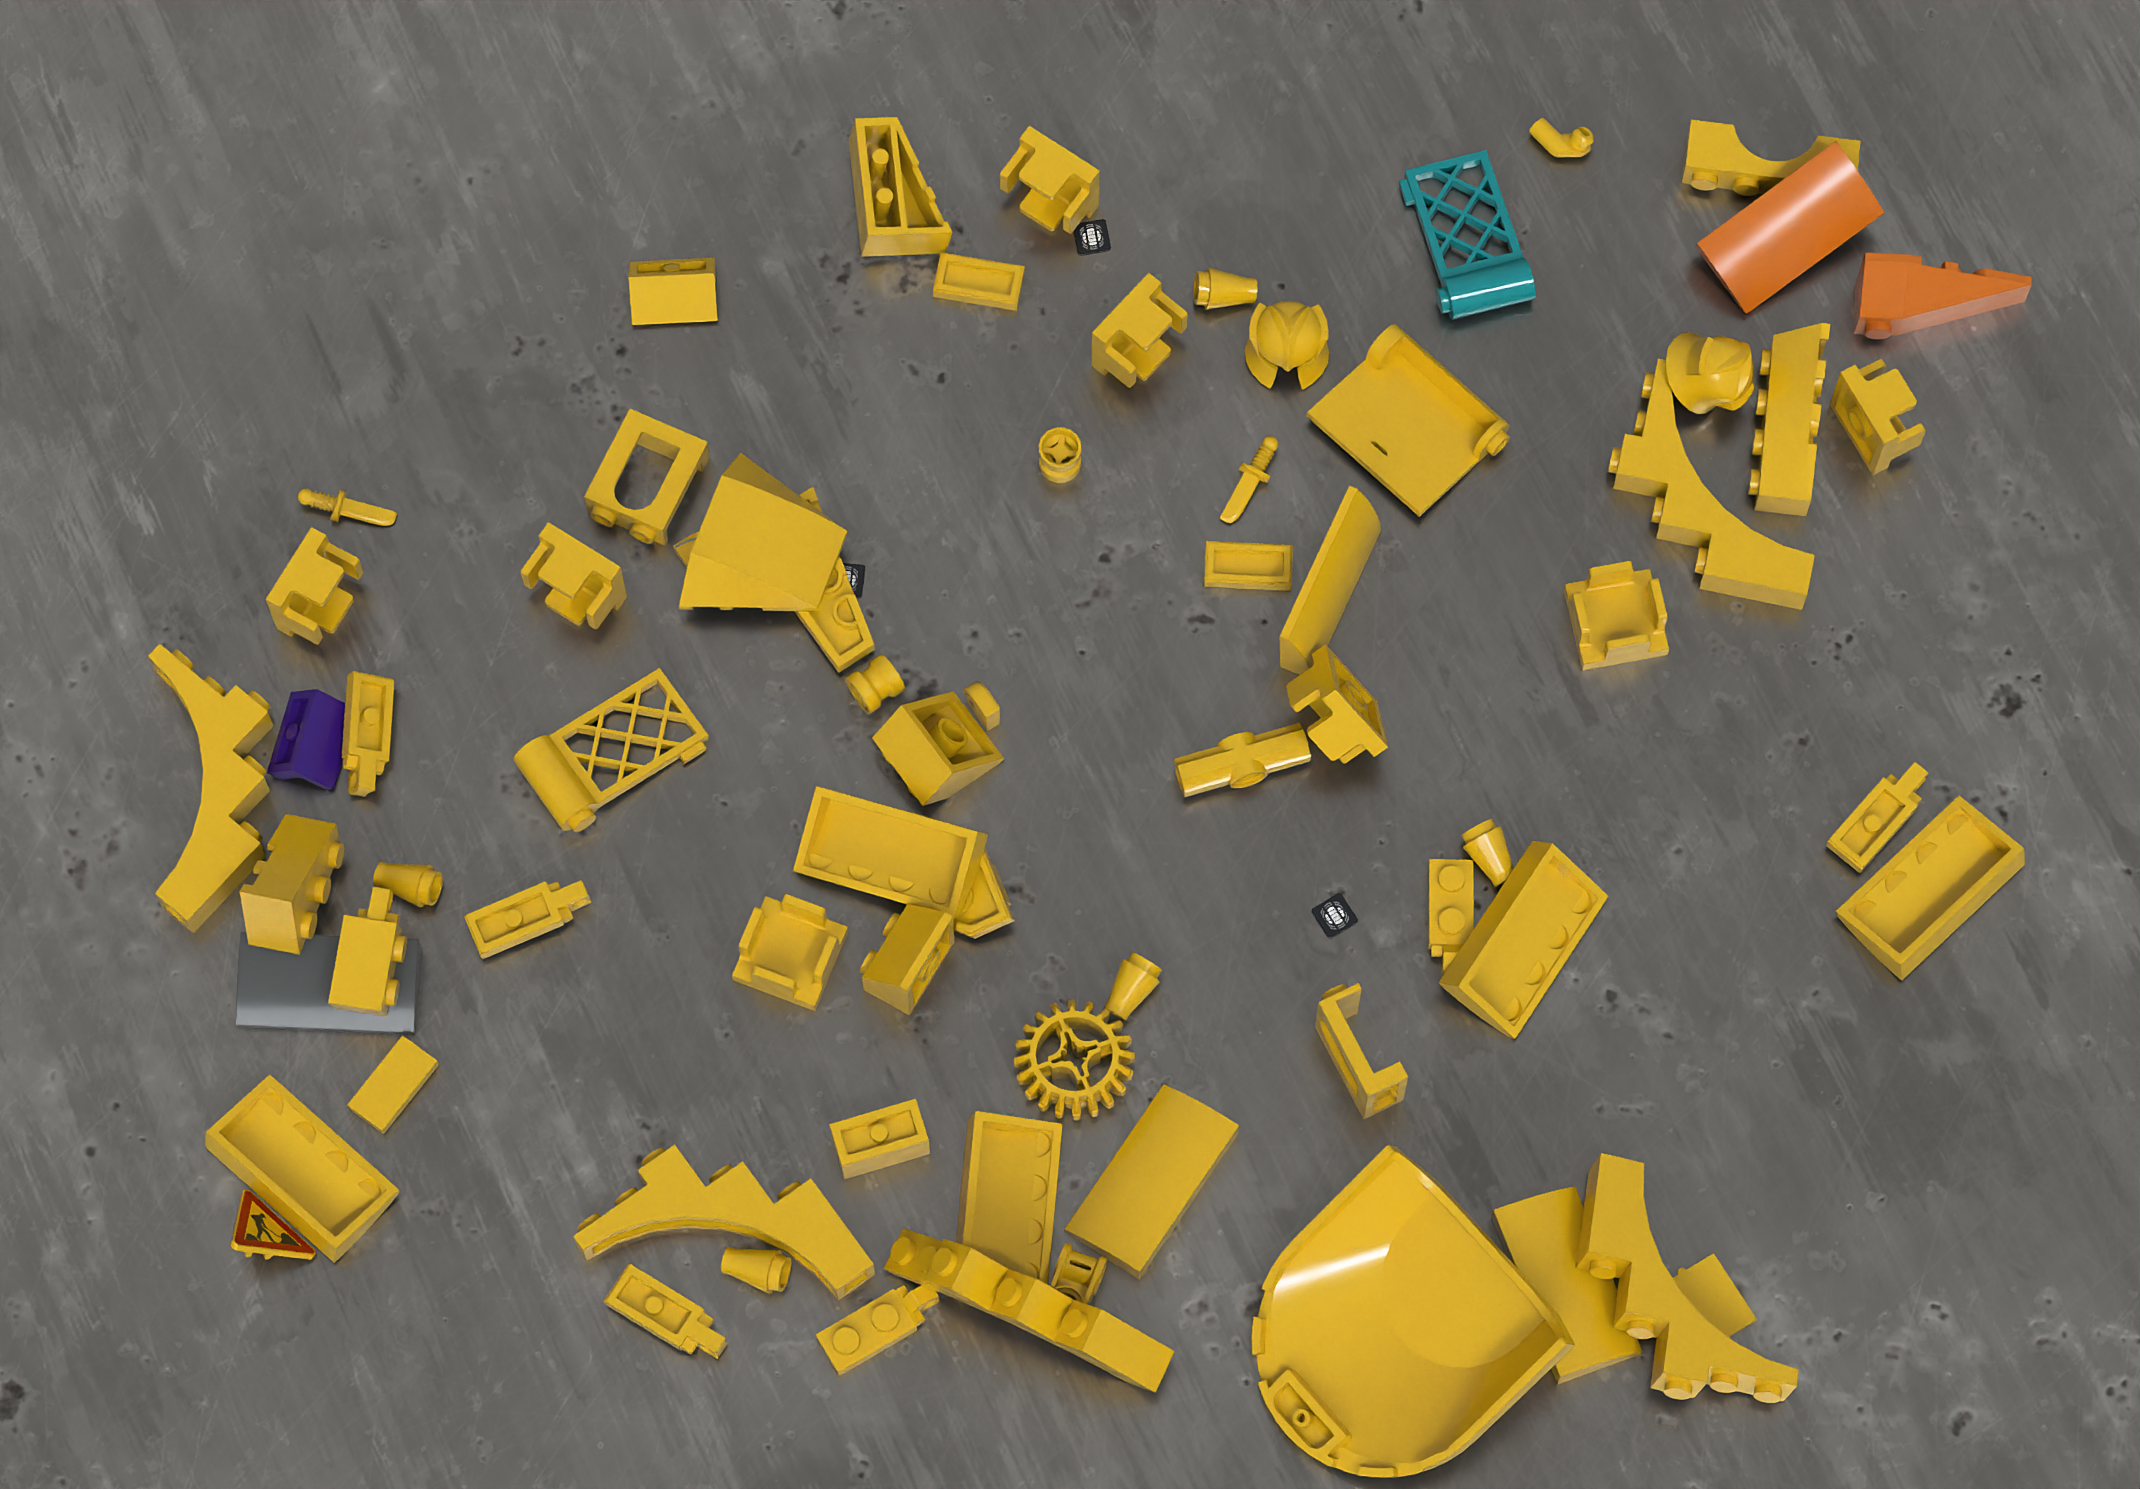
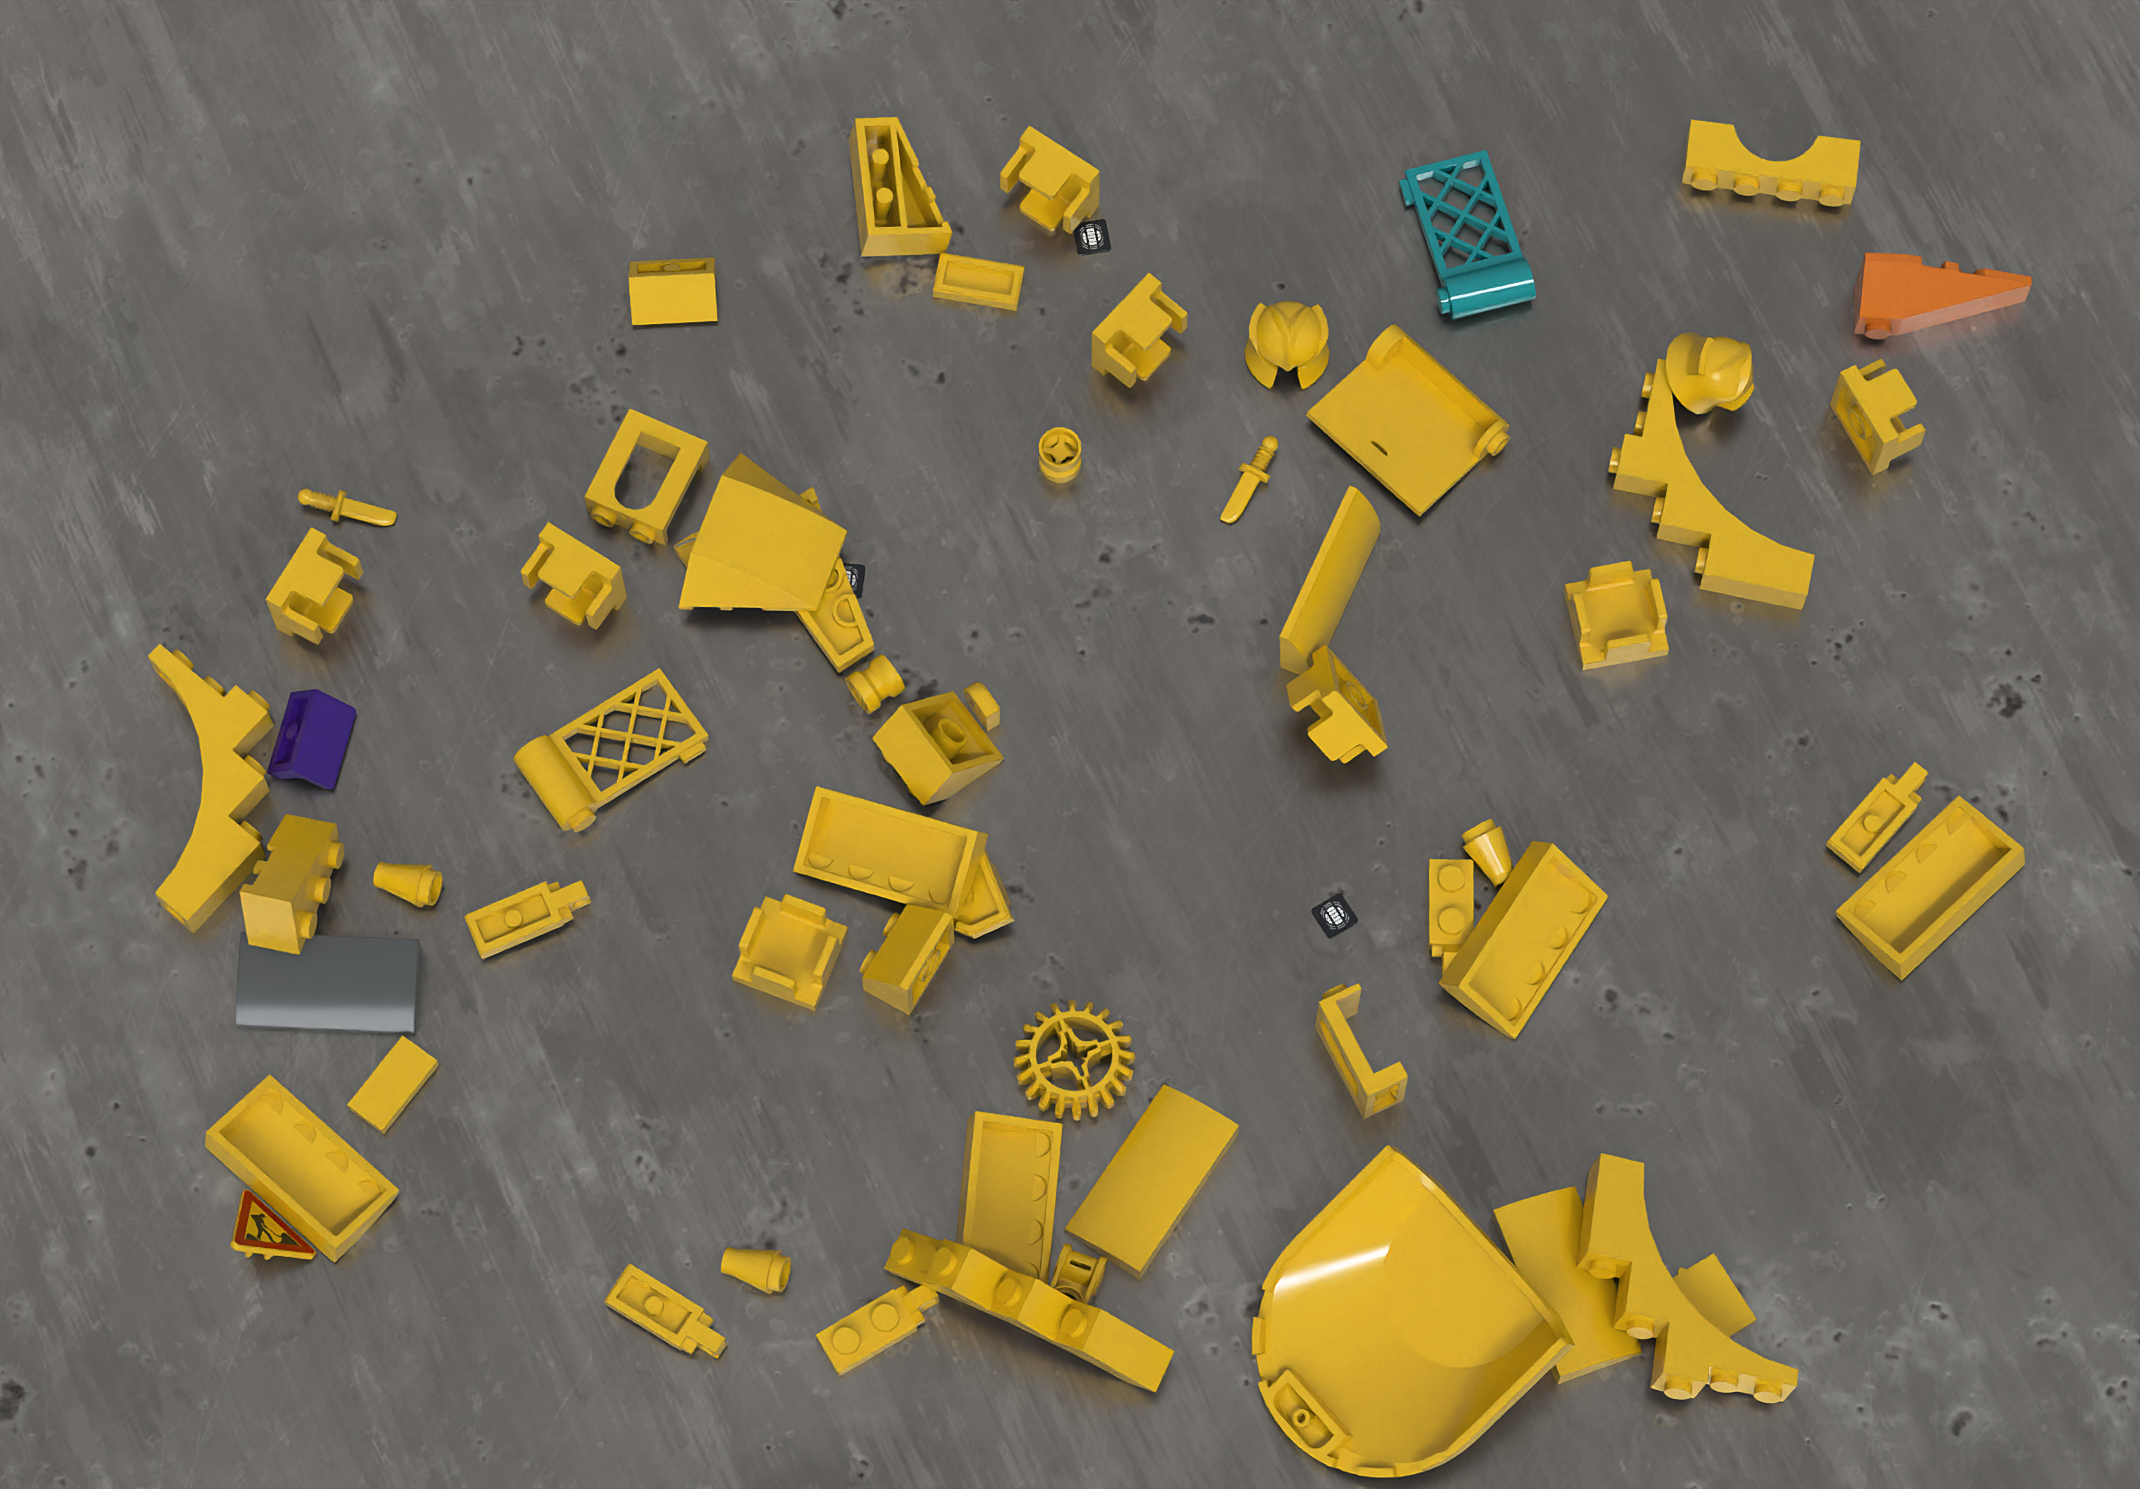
(366, 729): yellow hinge -> none
(368, 958): yellow hinge -> none
(734, 1202): yellow arch -> none
(879, 1139): yellow panel -> none
(1132, 985): yellow cone -> none
(1222, 289): yellow cone -> none
(1242, 759): yellow piece -> none
(1248, 565): yellow tile -> none
(1562, 145): yellow arm -> none
(1789, 420): yellow wedge -> none
(1790, 228): orange slope -> none

